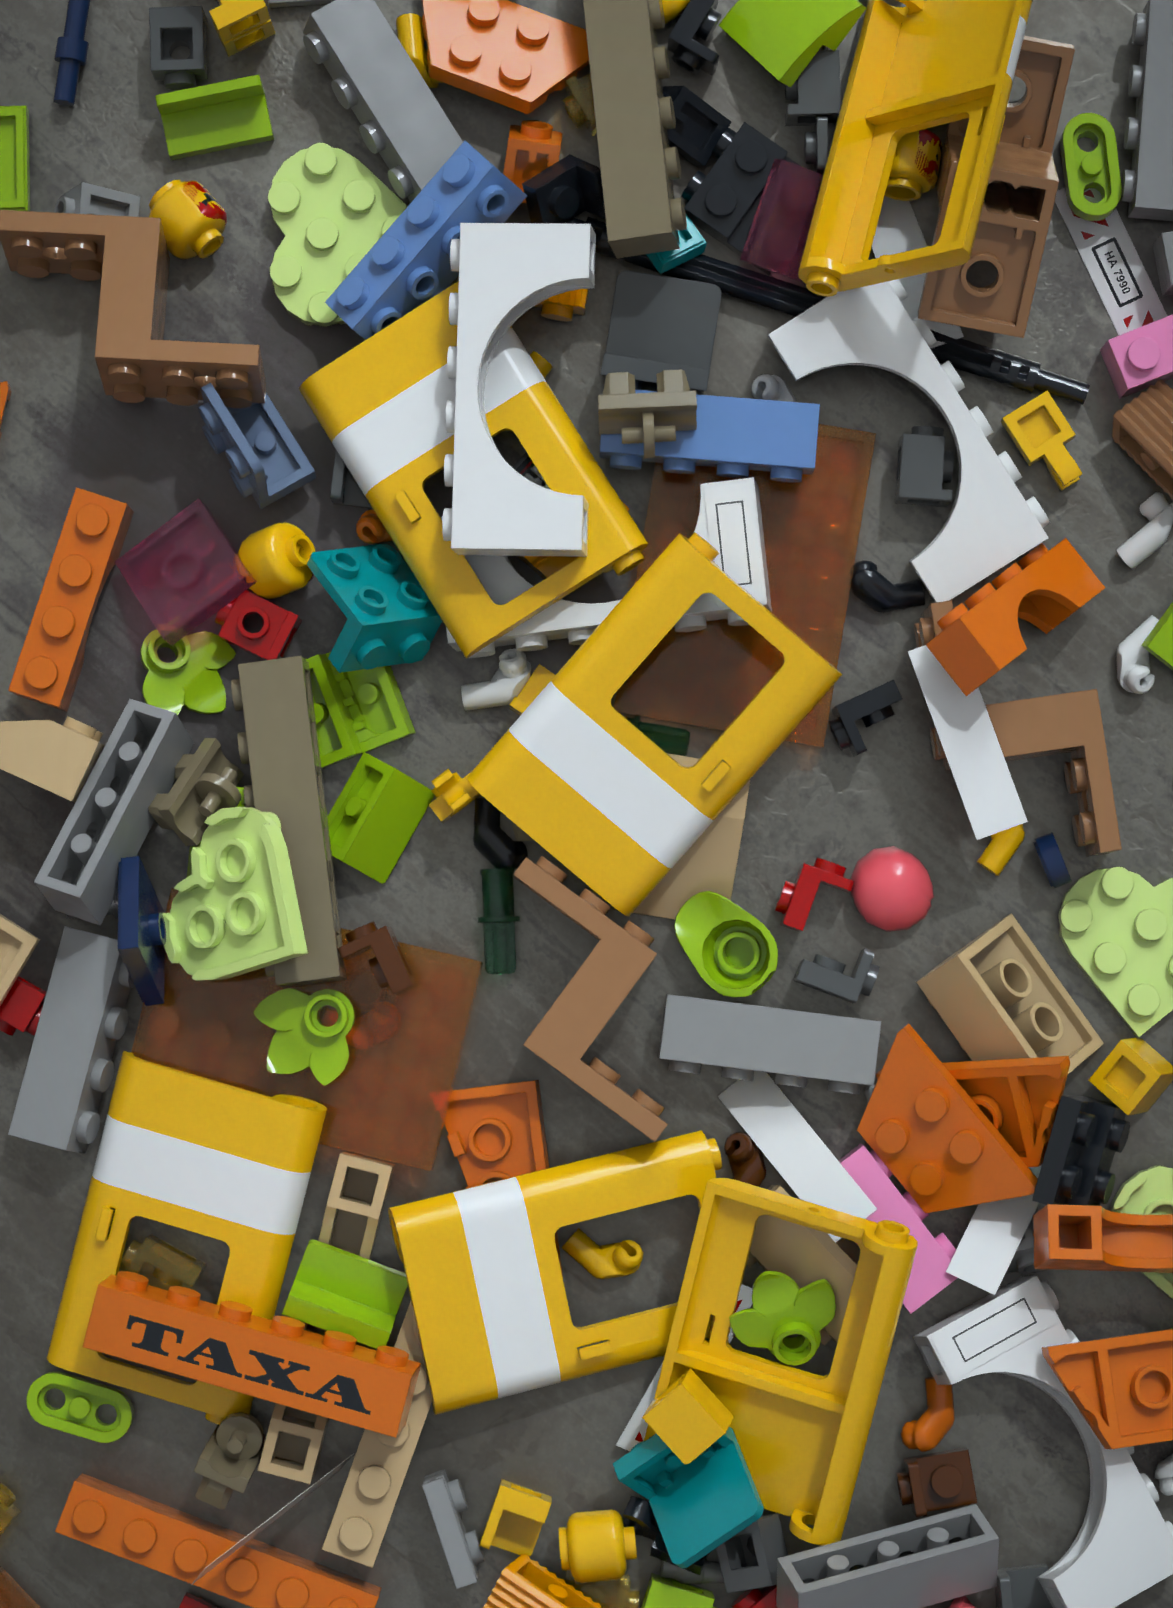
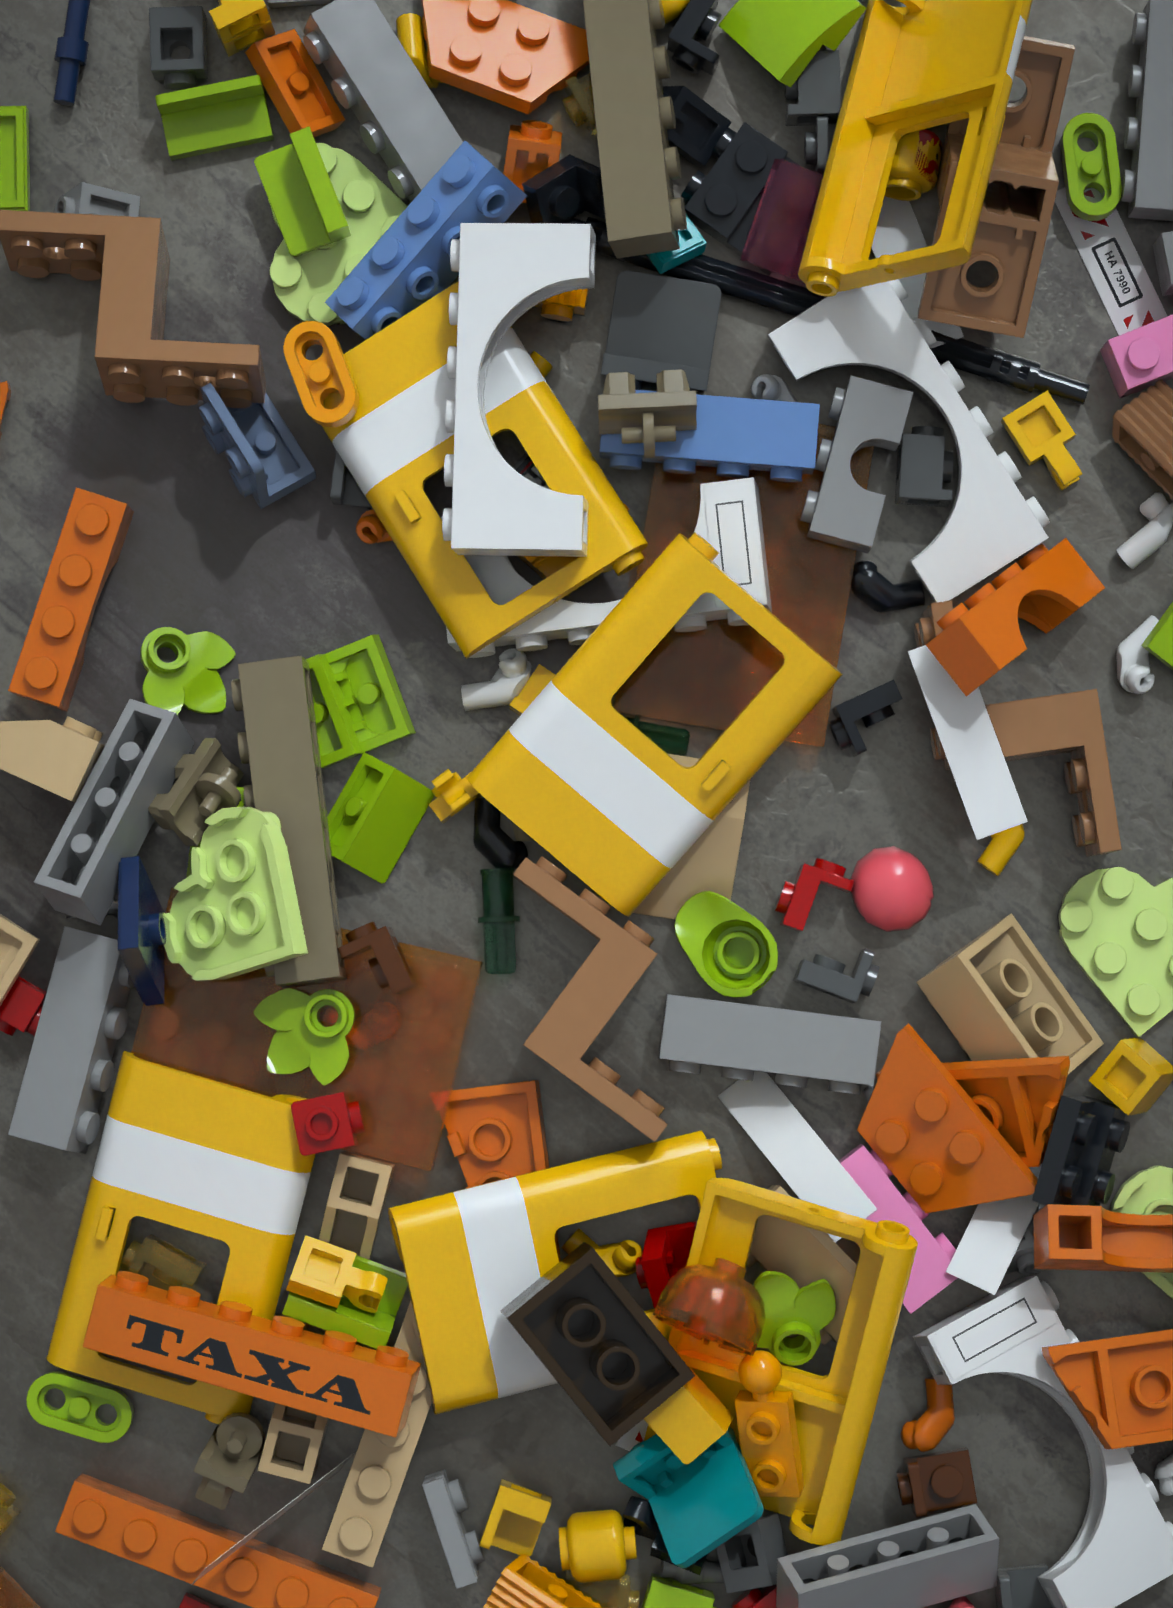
(185, 572): clear pink plate -> none
(189, 219): yellow head -> none
(275, 634): red brick -> none
(277, 559): yellow head -> none
(294, 84): none -> orange plate
(302, 195): none -> lime panel
(321, 376): none -> light orange plate
(327, 1123): none -> red bracket
(327, 1273): none -> yellow plate
(383, 604): teal bracket -> none
(597, 1343): none -> dark brown brick
(663, 1255): none -> red bracket
(714, 1306): none -> clear orange cylinder
(745, 1159): reddish brown arm -> none
(768, 1428): none -> light orange plate
(865, 417): none -> light grey arch
(1052, 860): dark blue tile -> none

